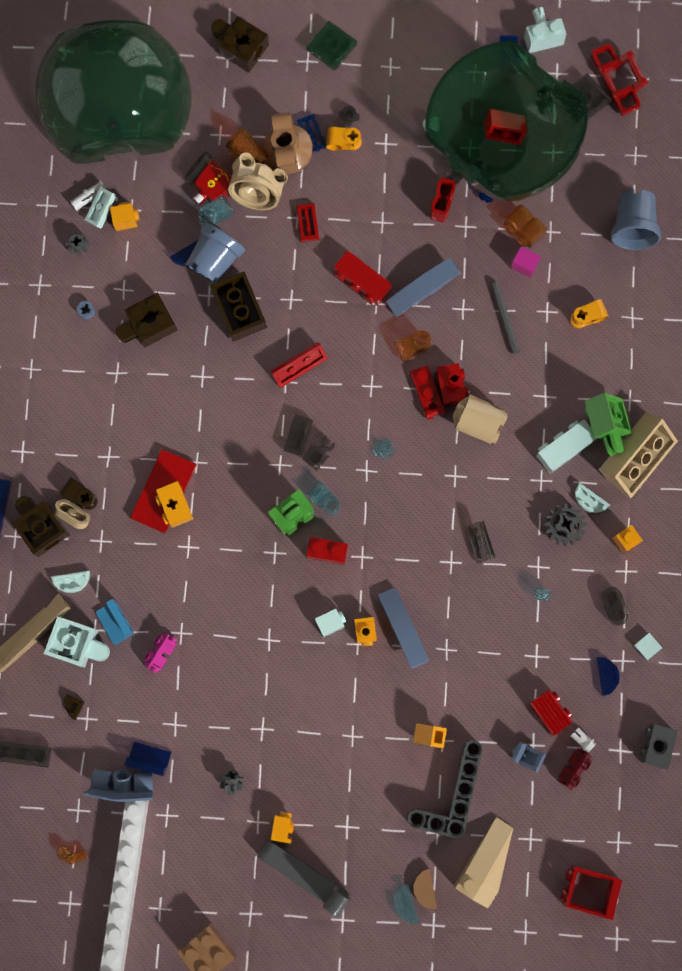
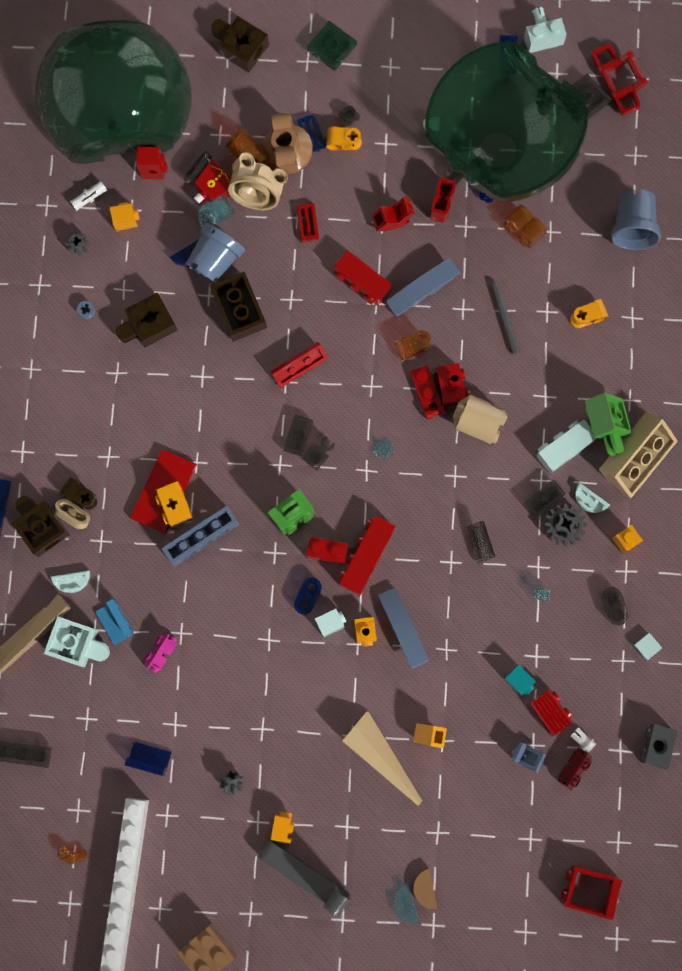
(73, 706): dark brown tile -> none
(100, 207): light aqua plate -> none
(120, 786): sand blue panel -> none
(151, 163): none -> red brick
(200, 536): none -> sand blue brick
(308, 596): none -> clear blue plate
(322, 497): clear light blue piece -> none
(367, 555): none -> red brick
(371, 746): none -> tan wedge
(393, 217): none -> red brick
(457, 797): dark grey beam -> none
(484, 870): tan wedge -> none
(505, 127): red brick -> none
(520, 680): none -> teal brick
(525, 262): dark pink panel -> none
(544, 498): none -> clear smoke plate
(608, 675): clear blue tile -> none

